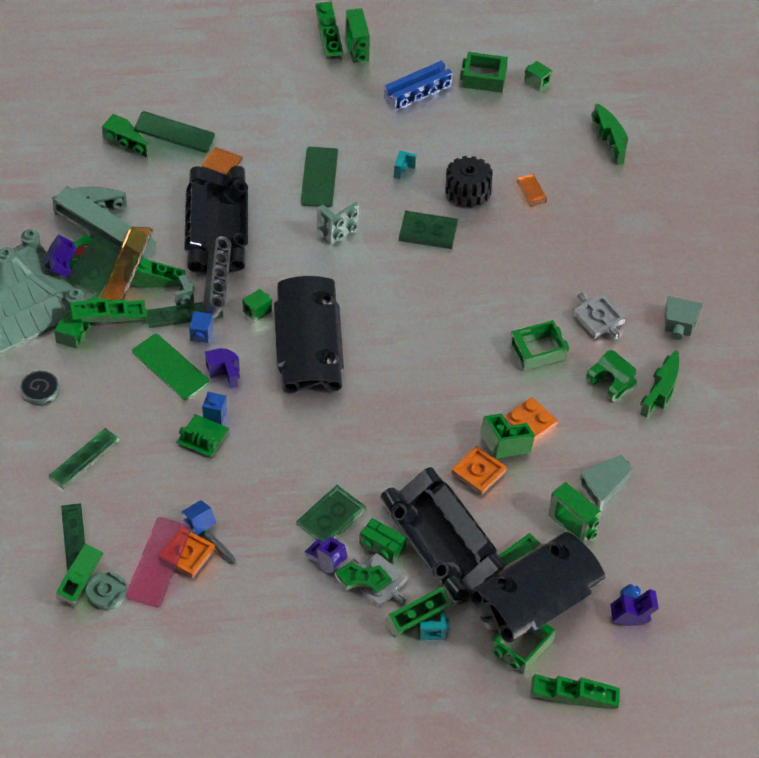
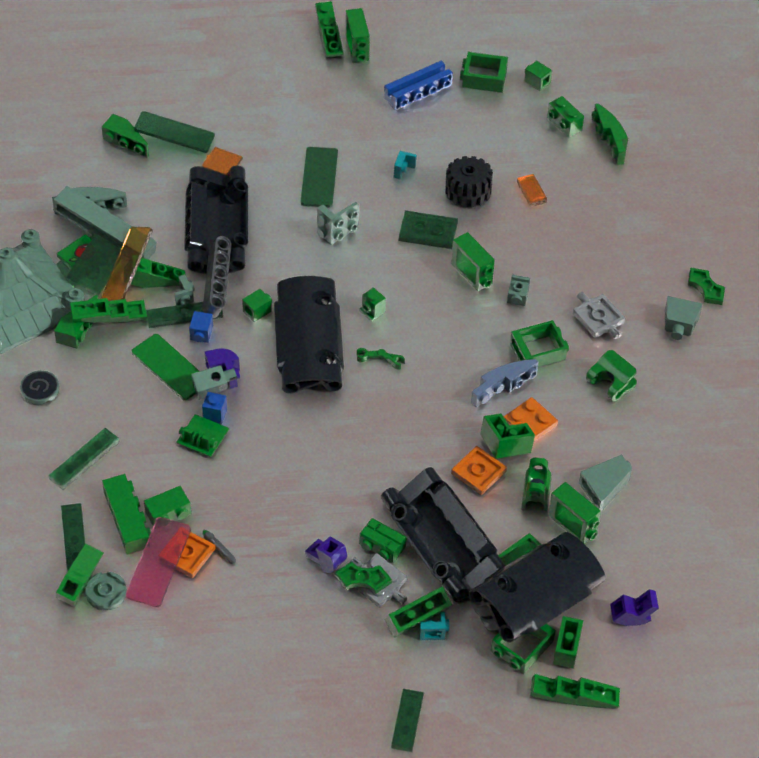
(59, 255): dark purple brick -> none
(126, 513): none -> green brick
(169, 504): none -> green brick
(198, 517): blue brick -> none
(204, 380): none -> sand green torso
(331, 514): clear green tile -> none
(373, 304): none -> green brick
(381, 354): none -> green piece
(407, 720): none -> clear green tile
(472, 261): none -> green window
(506, 376): none -> sand blue slope
(518, 290): none -> sand green brick
(537, 483): none -> green piece
(565, 116): none -> green brick
(568, 642): none -> green brick
(631, 591): blue piece -> none
(663, 385): green slope -> none
(709, 289): none -> green tile

